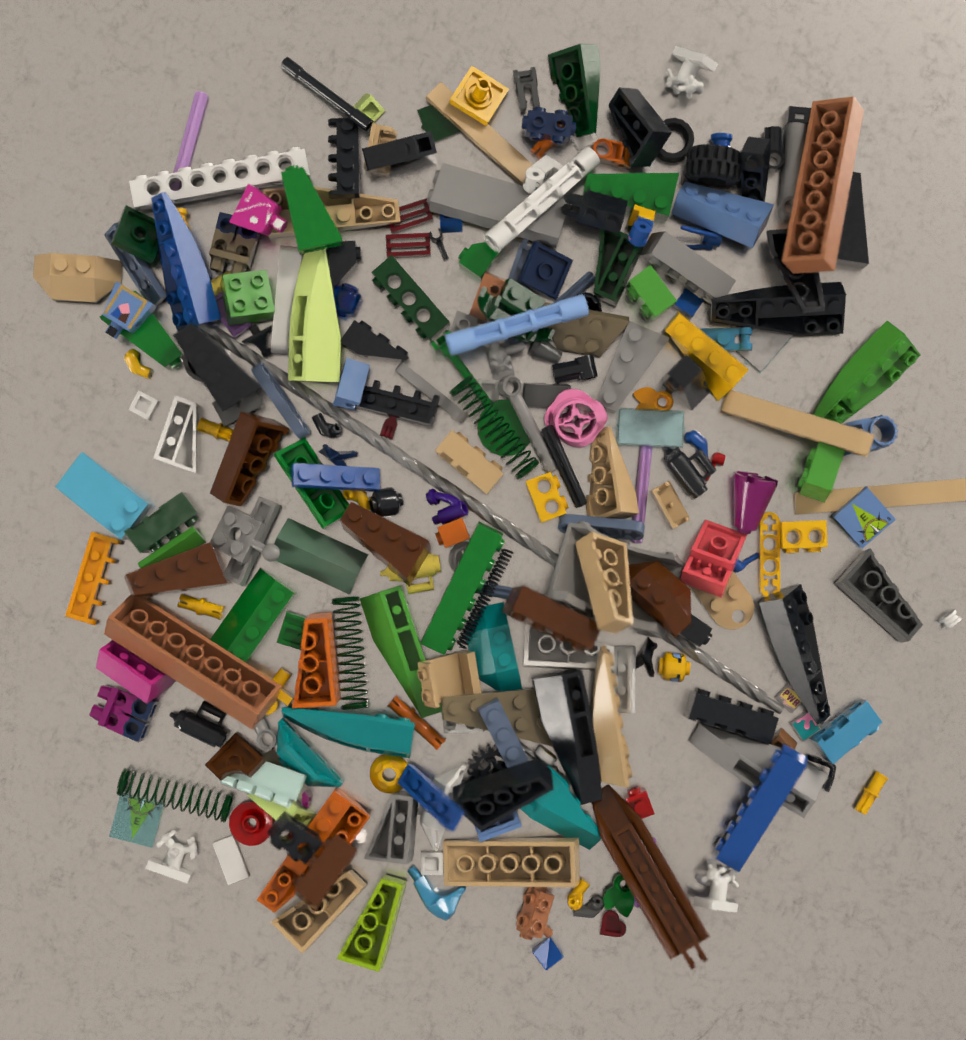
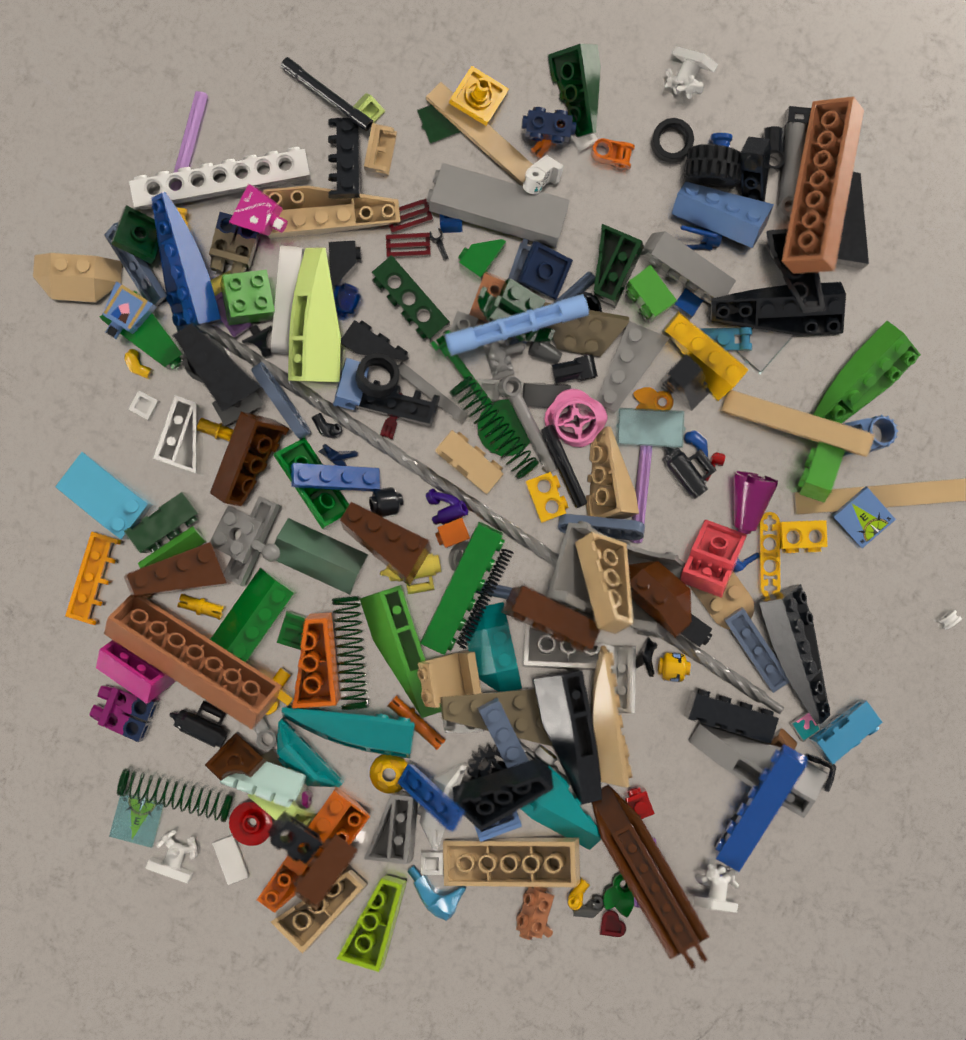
(310, 218): green slope -> none
(357, 496): yellow arm -> none
(378, 360): none -> black tyre
(399, 150): black slope -> none
(528, 80): dark grey piece -> none
(541, 199): white piece -> none
(547, 953): blue slope -> none
(596, 210): black hinge -> none
(640, 125): black wedge -> none
(642, 222): blue leg -> none
(646, 190): green wedge -> none
(670, 505): tan hinge -> none
(757, 649): none -> sand blue plate
(788, 698): tile -> none
(871, 793): yellow axle -> none
(875, 593): dark grey wedge -> none

